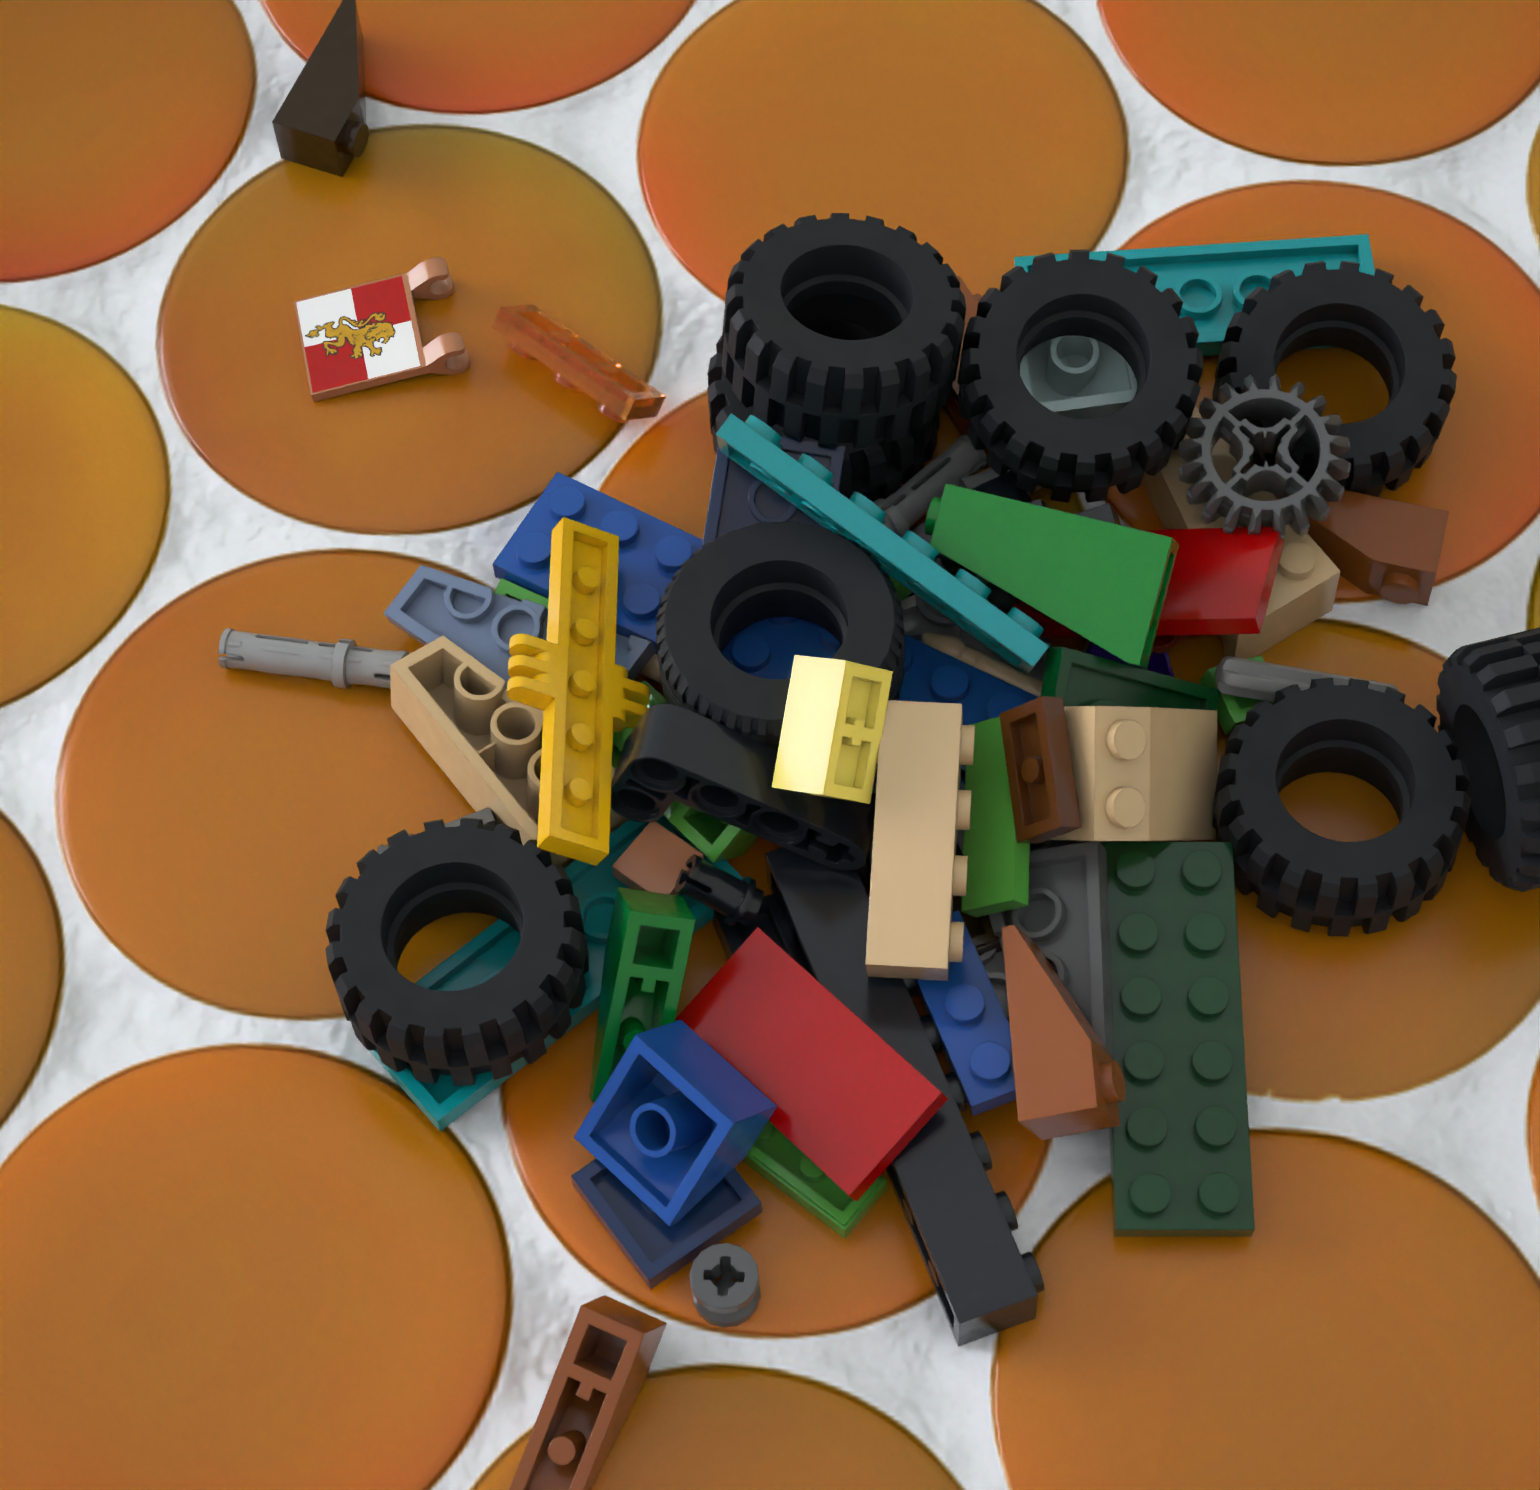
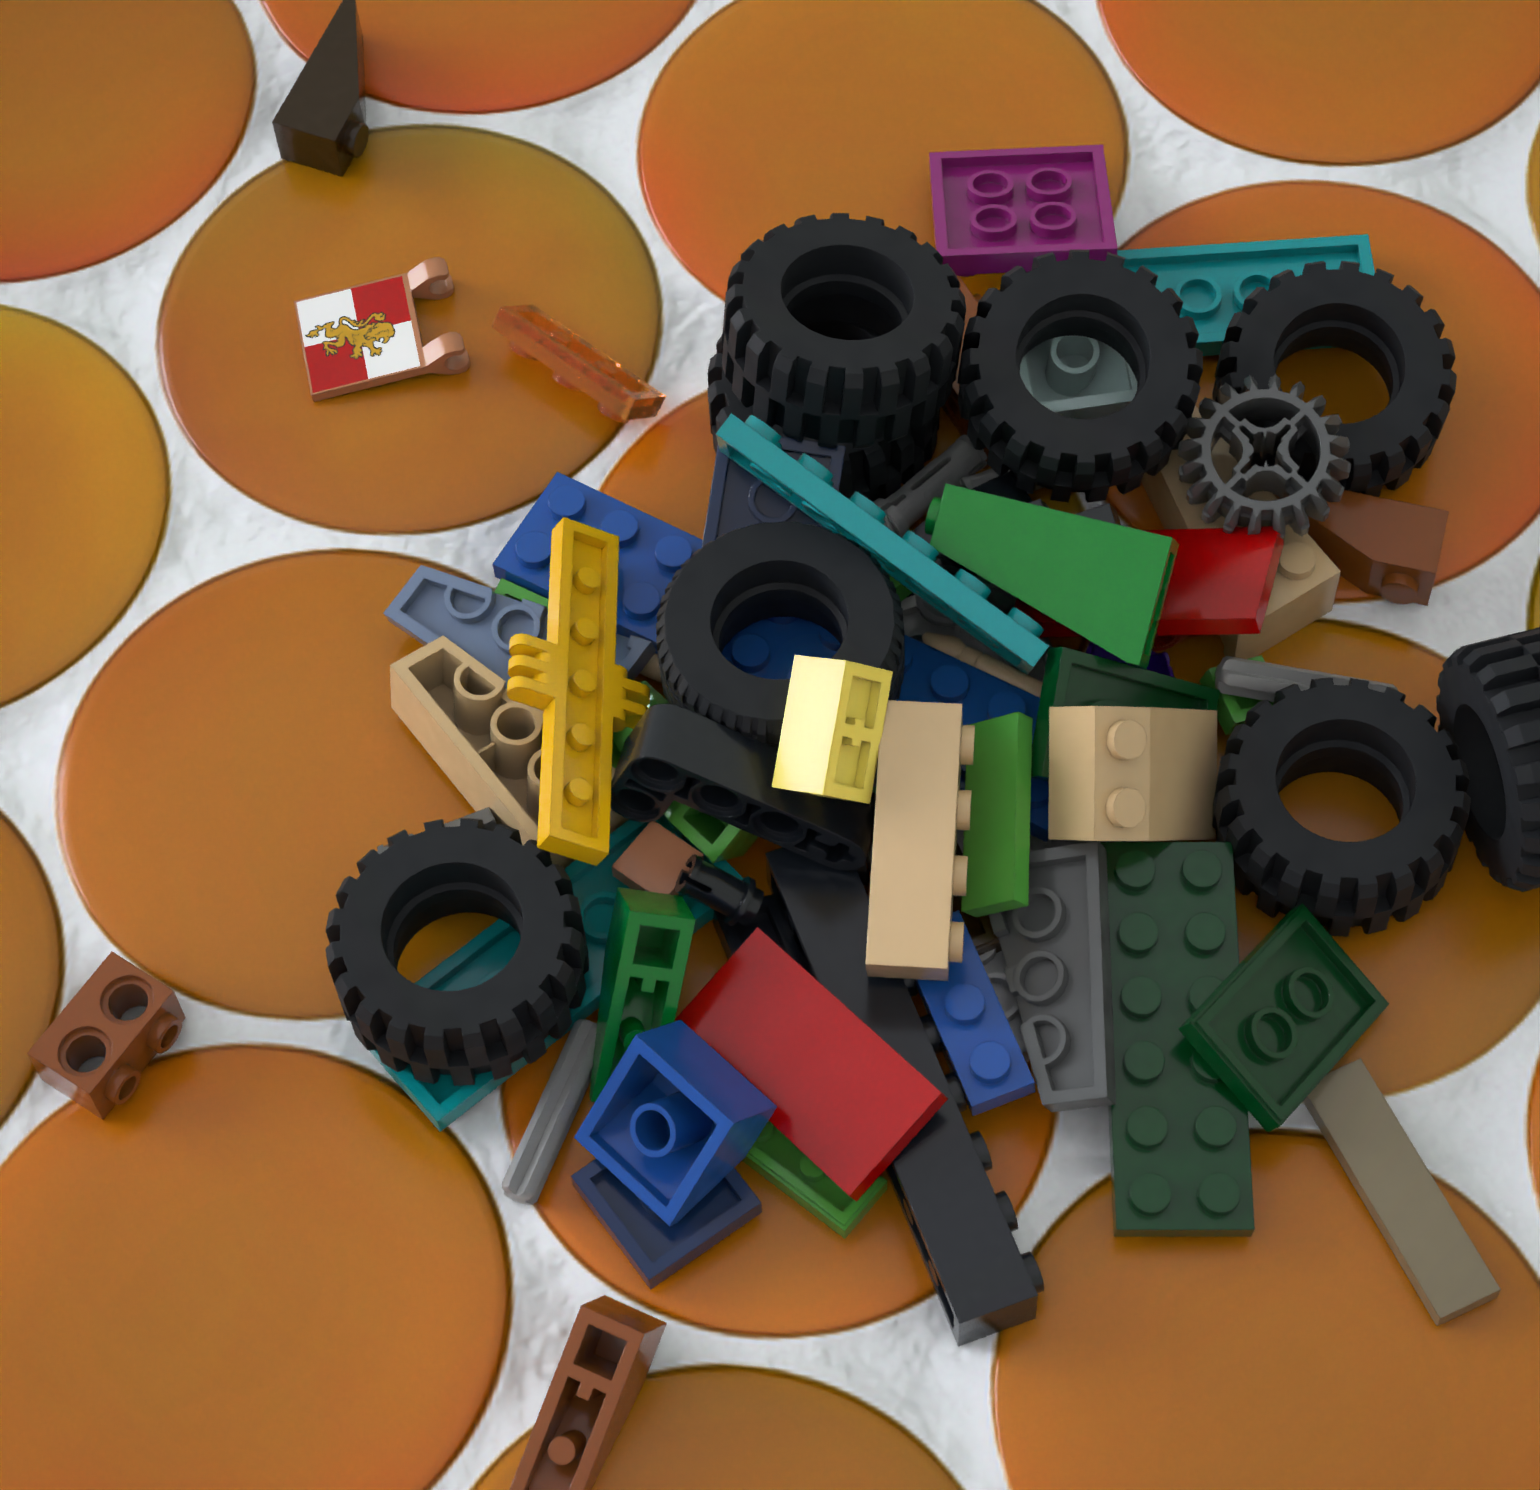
(93, 1028): none -> dark orange brick
(336, 662): light grey pin -> none
(552, 1116): none -> light grey axle
(727, 1301): dark grey wheel -> none
(1019, 204): none -> magenta plate
(1040, 770): reddish brown plate -> none
(1059, 1063): dark orange slope -> none
(1284, 1017): none -> dark green tile
(1400, 1193): none -> dark tan tile

